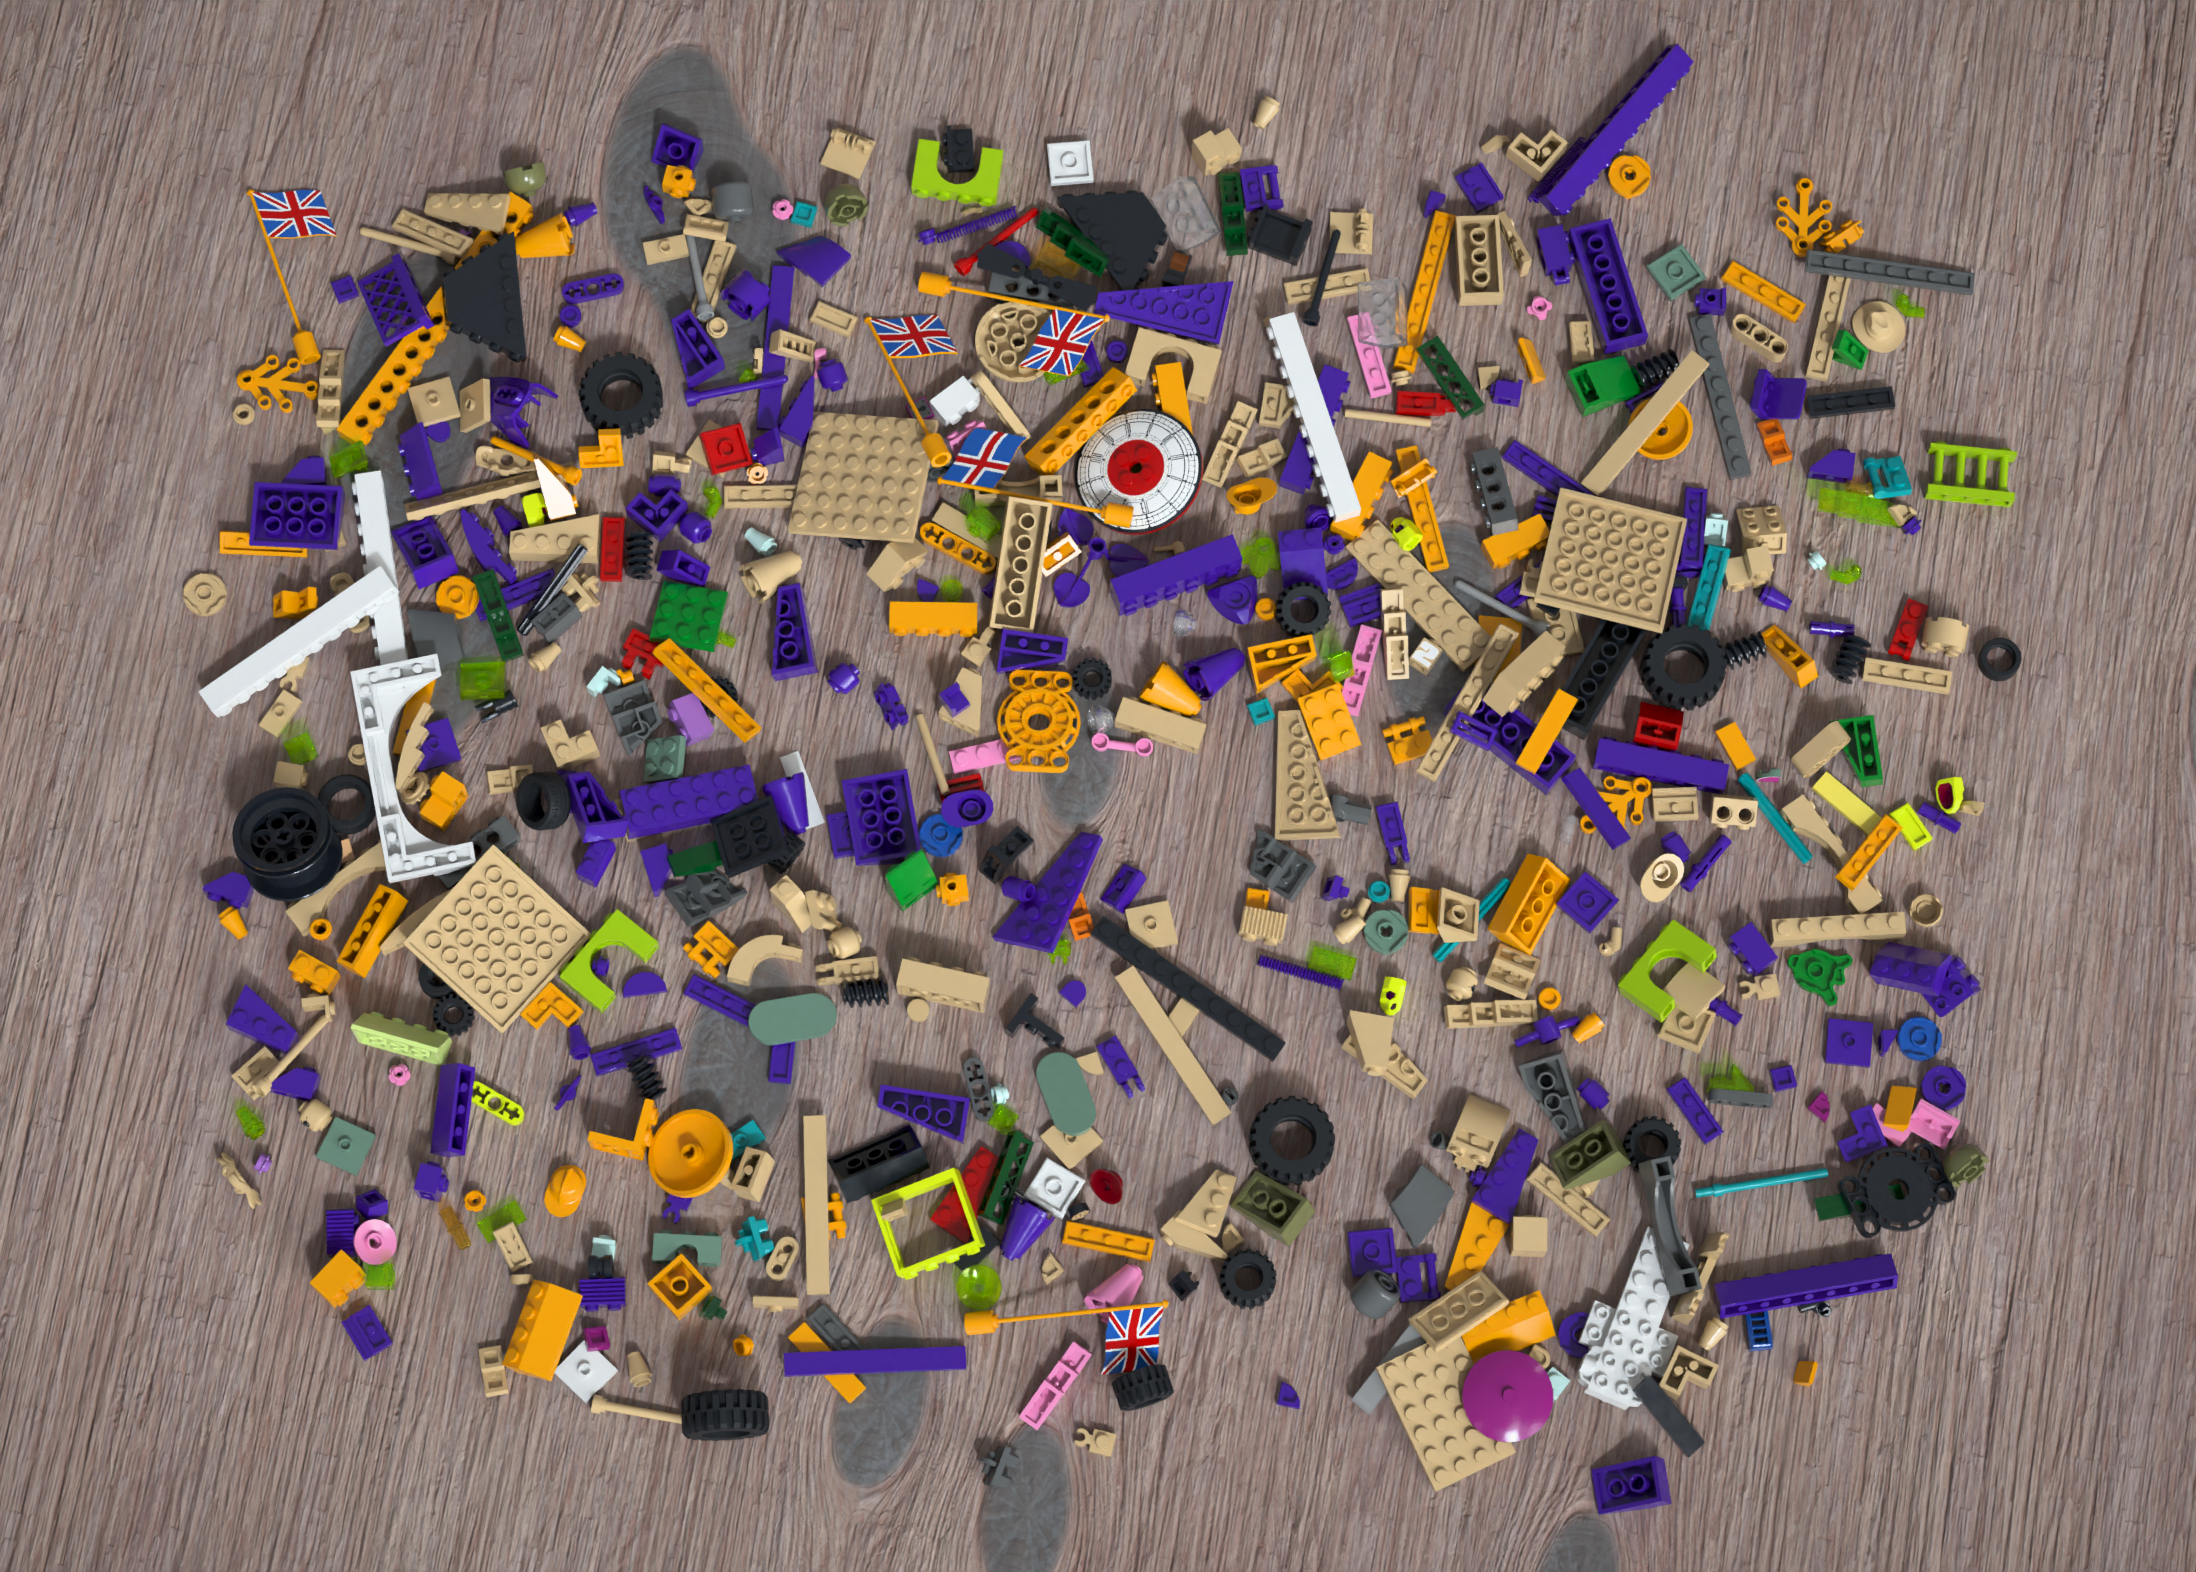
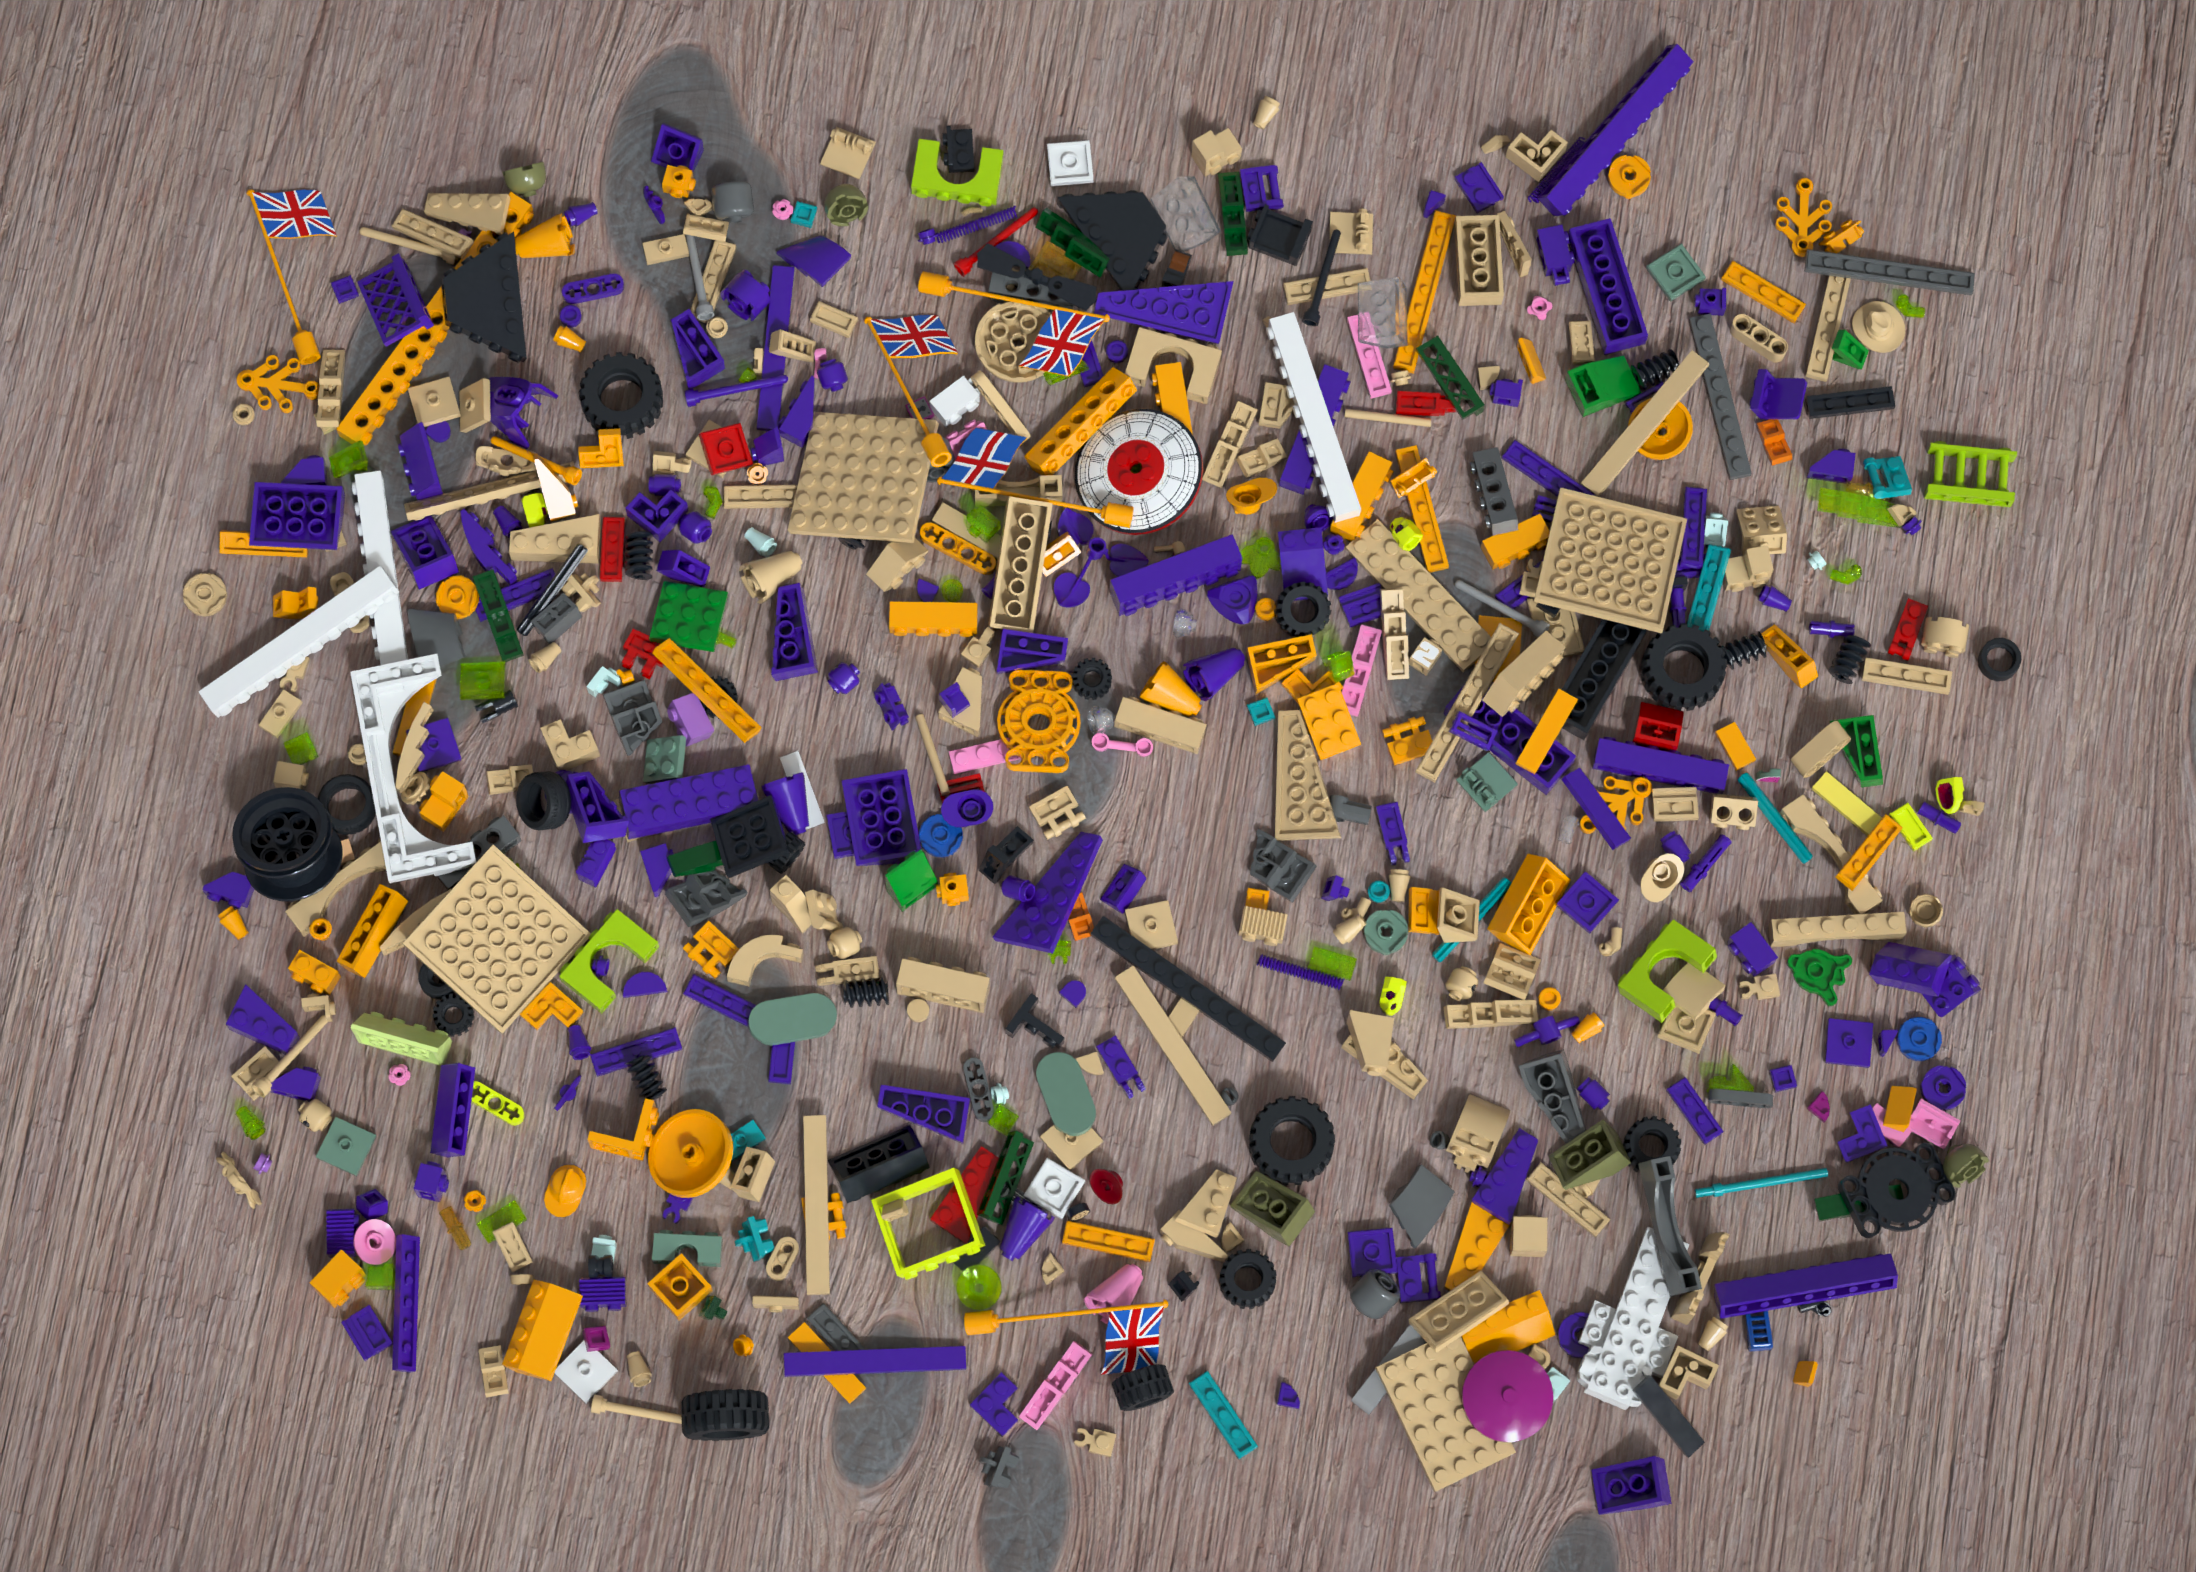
(406, 1303): none -> dark purple plate
(990, 1404): none -> dark purple plate
(1054, 806): none -> tan plate
(1223, 1415): none -> teal tile
(1486, 782): none -> sand green hinge

